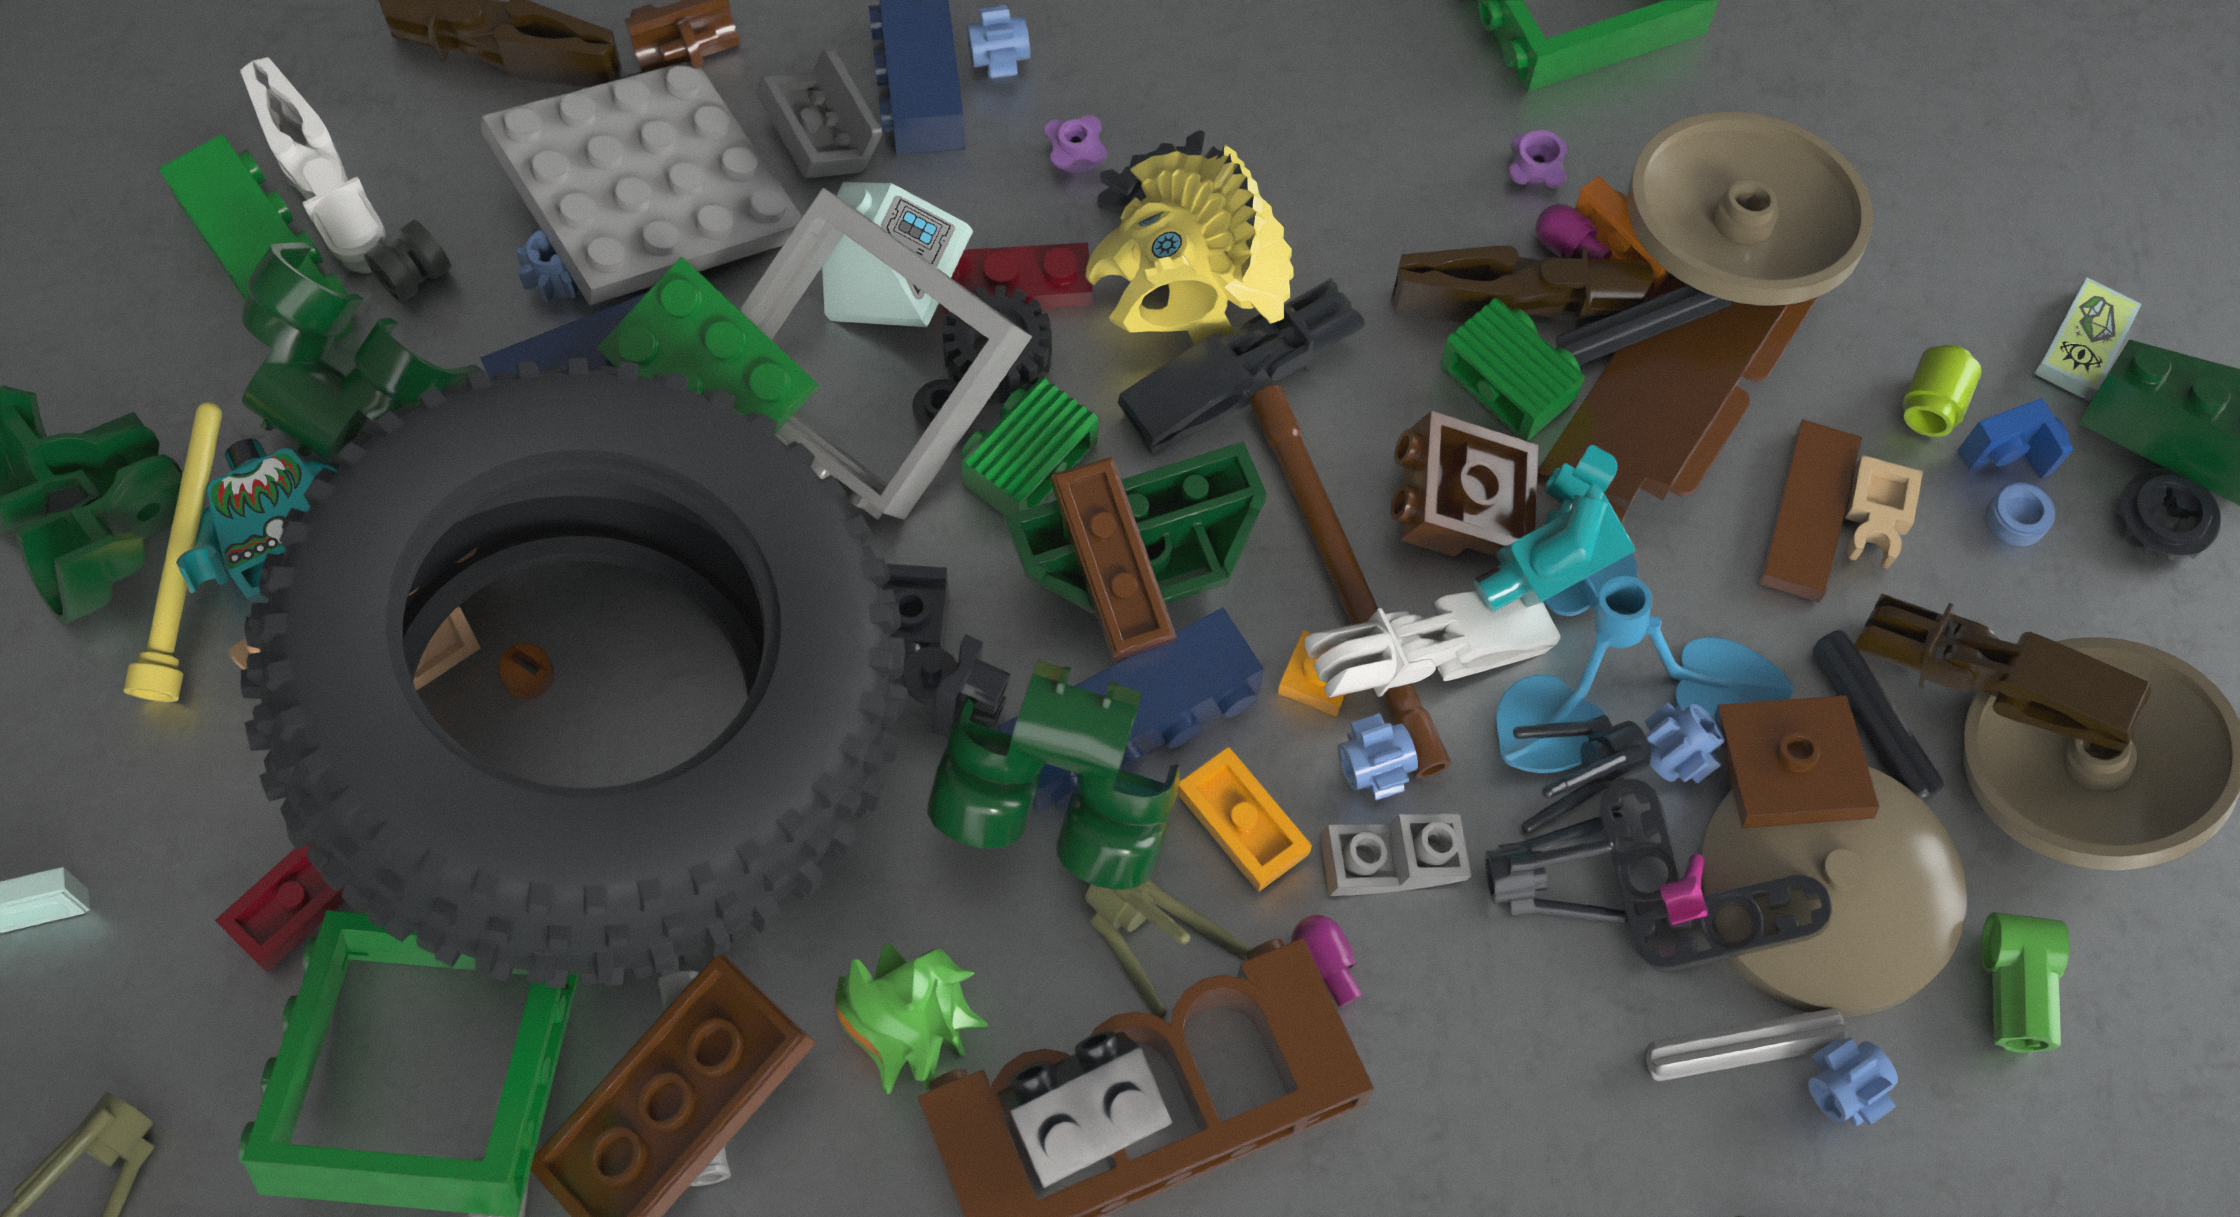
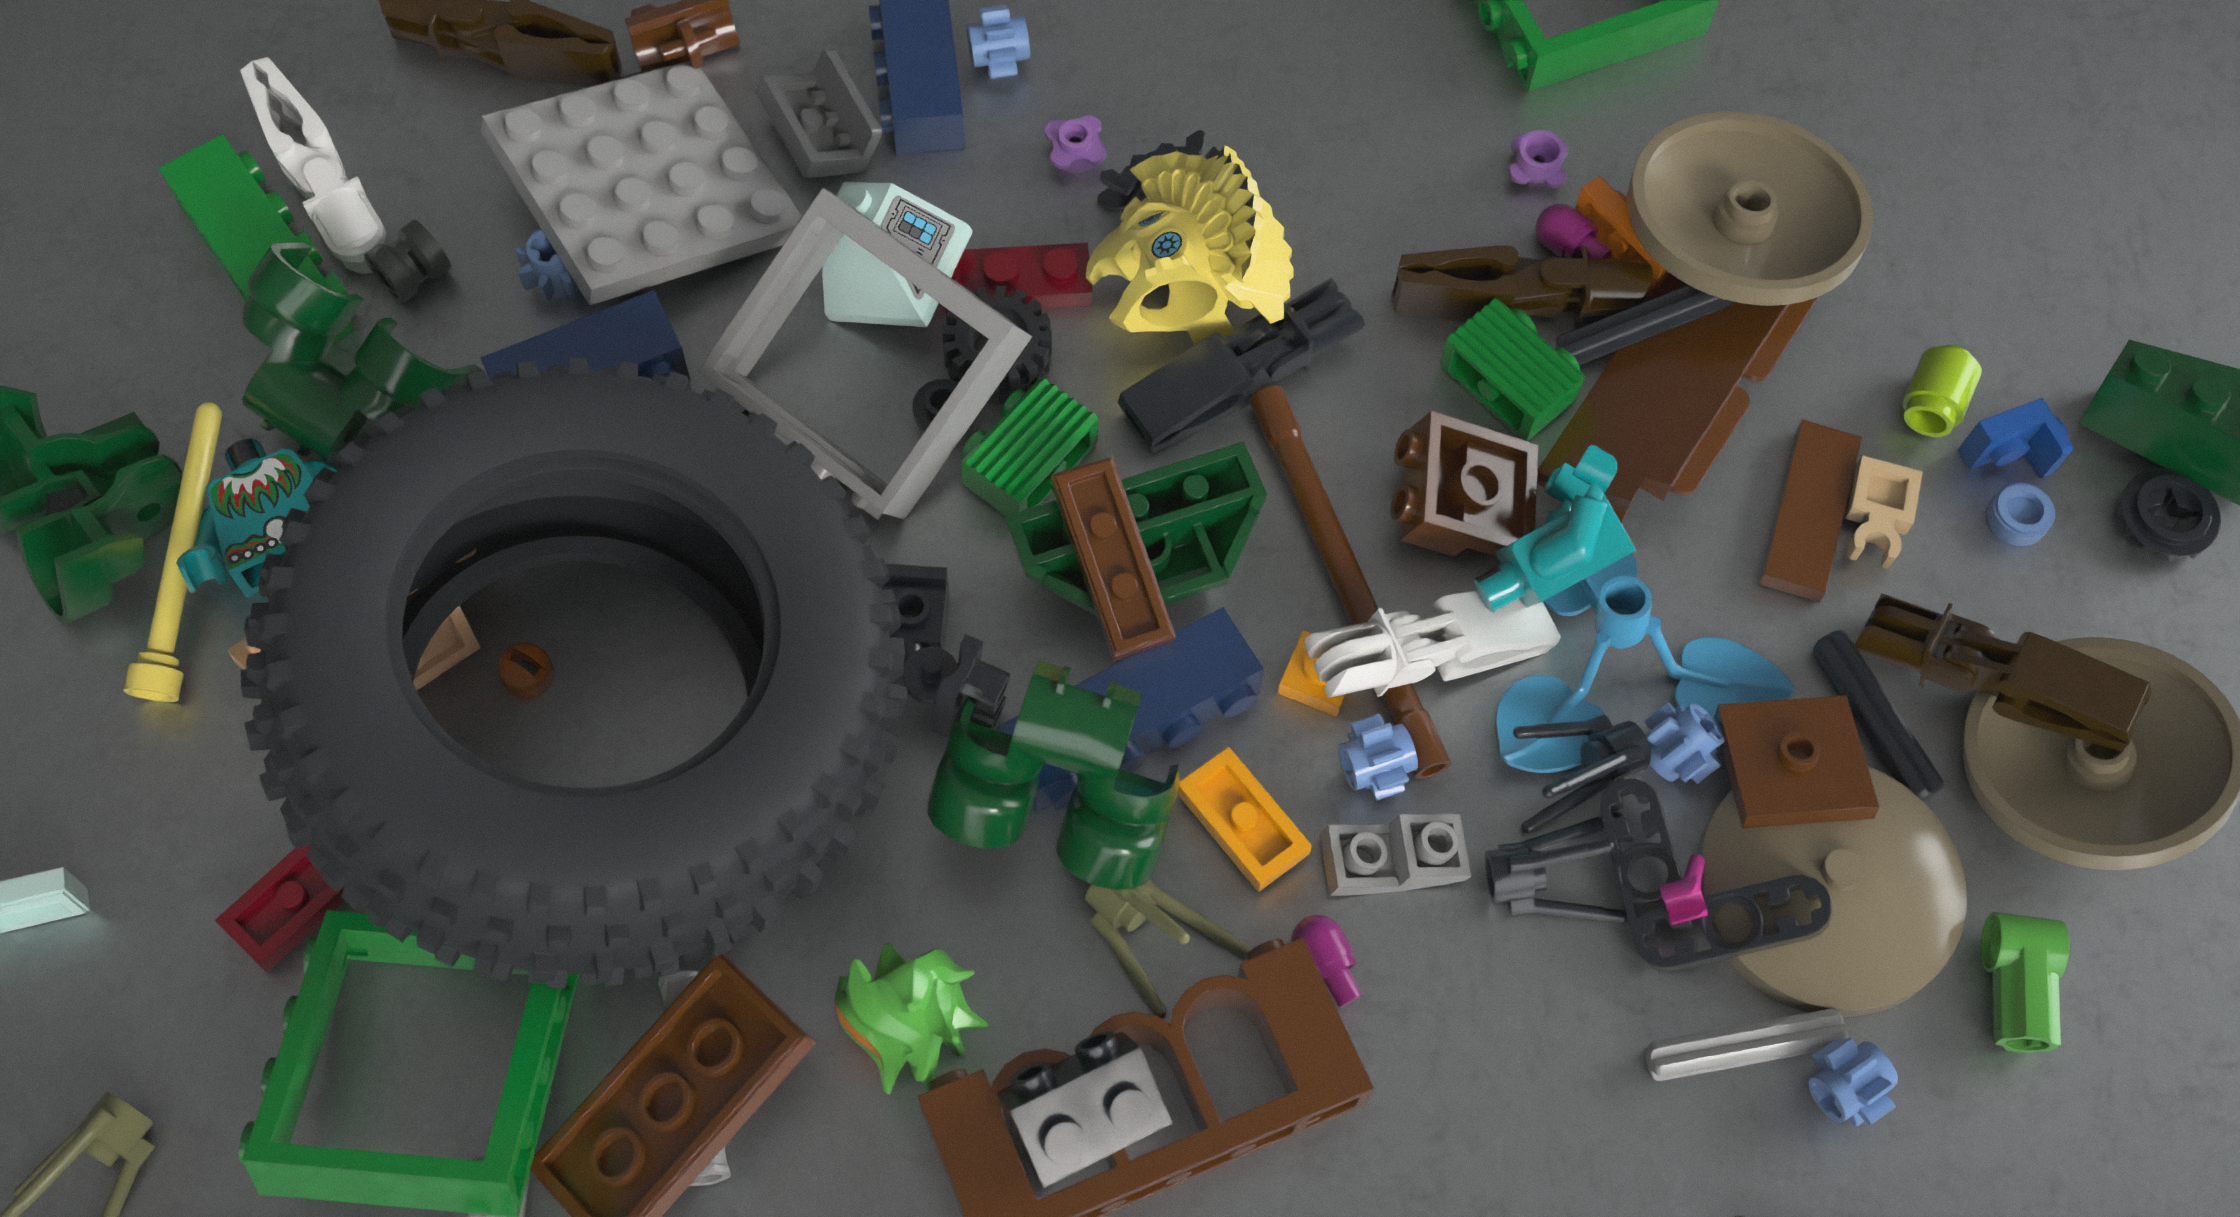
(699, 333): green plate -> none
(2087, 339): tile -> none

